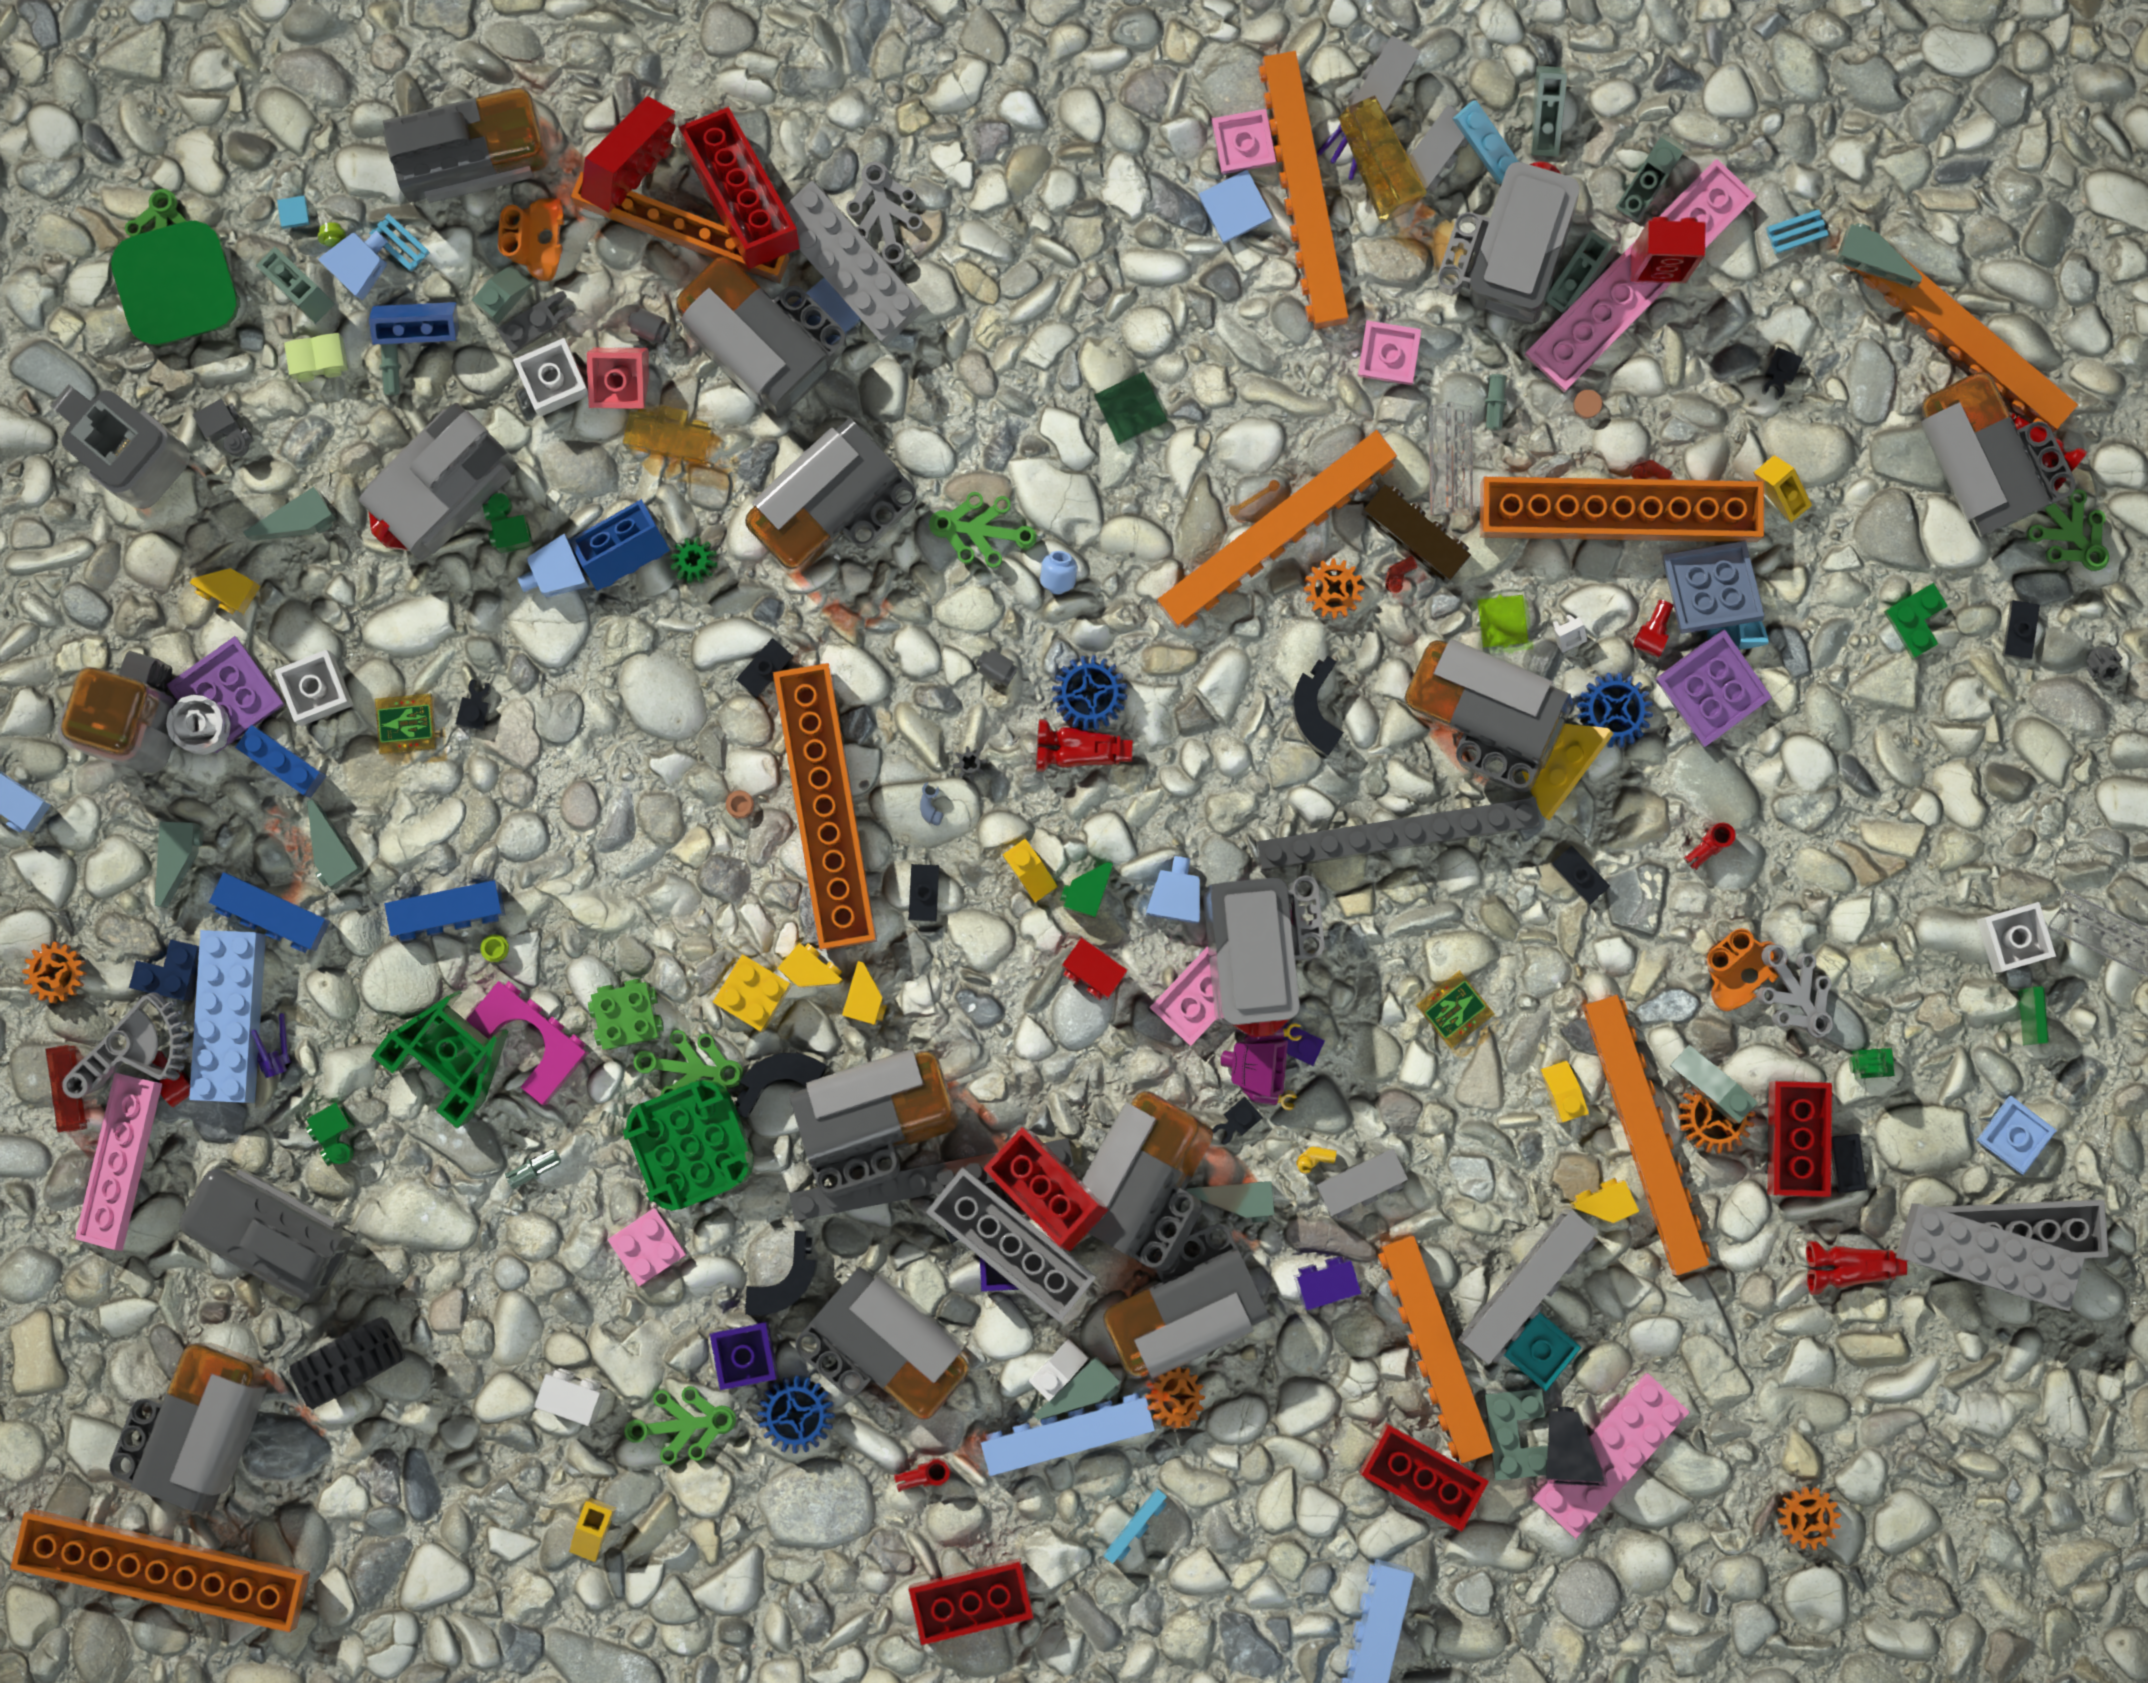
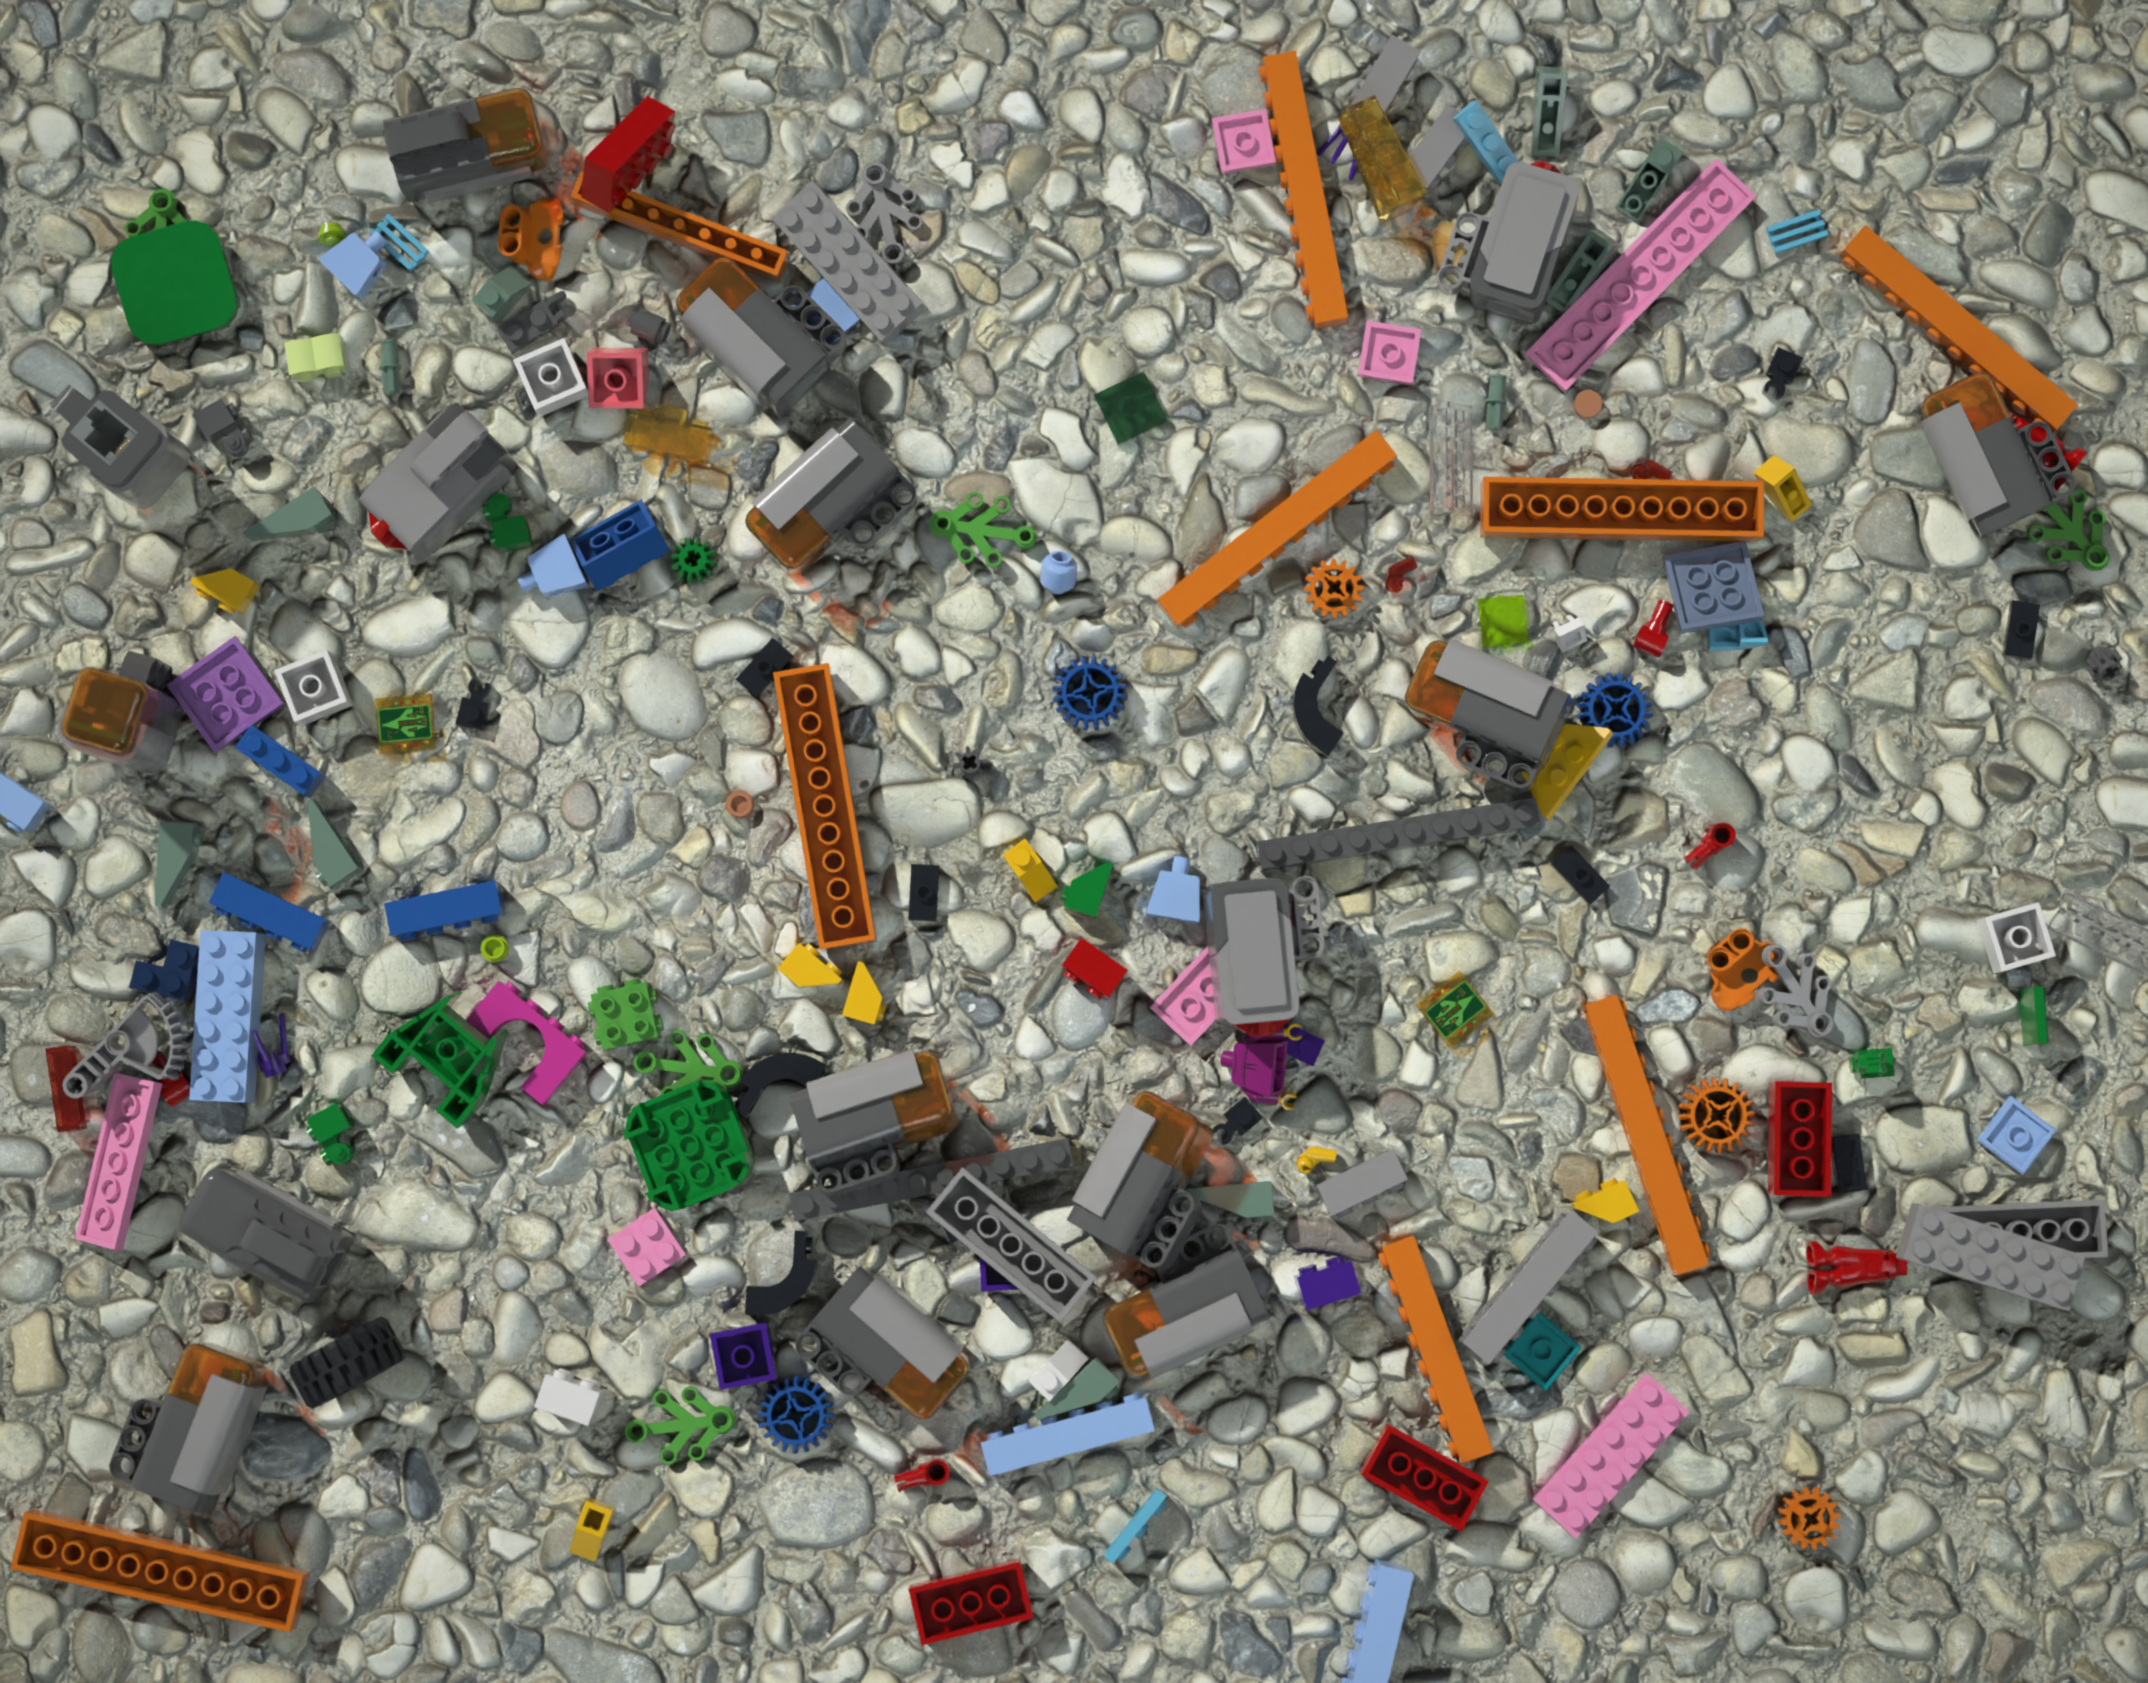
(59, 983): orange gear -> none
(198, 725): white brick -> none
(293, 212): medium azure tile -> none
(295, 285): sand green slope -> none
(414, 323): blue brick -> none
(533, 1169): sand green axle -> none
(739, 187): red brick -> none
(752, 993): yellow brick -> none
(928, 812): sand blue arm -> none
(996, 667): dark grey brick -> none
(1046, 1189): red brick -> none
(1079, 748): red piece -> none
(1175, 1411): orange gear -> none
(1235, 206): light blue tile -> none
(1273, 486): clear orange hinge -> none
(1416, 534): dark brown brick -> none
(1502, 1413): sand green plate -> none
(1564, 1092): yellow slope -> none
(1571, 1451): black slope -> none
(1668, 250): red brick -> none
(1713, 688): medium lavender plate -> none
(1714, 1085): slope -> none
(1874, 255): sand green slope -> none
(1909, 619): green plate -> none

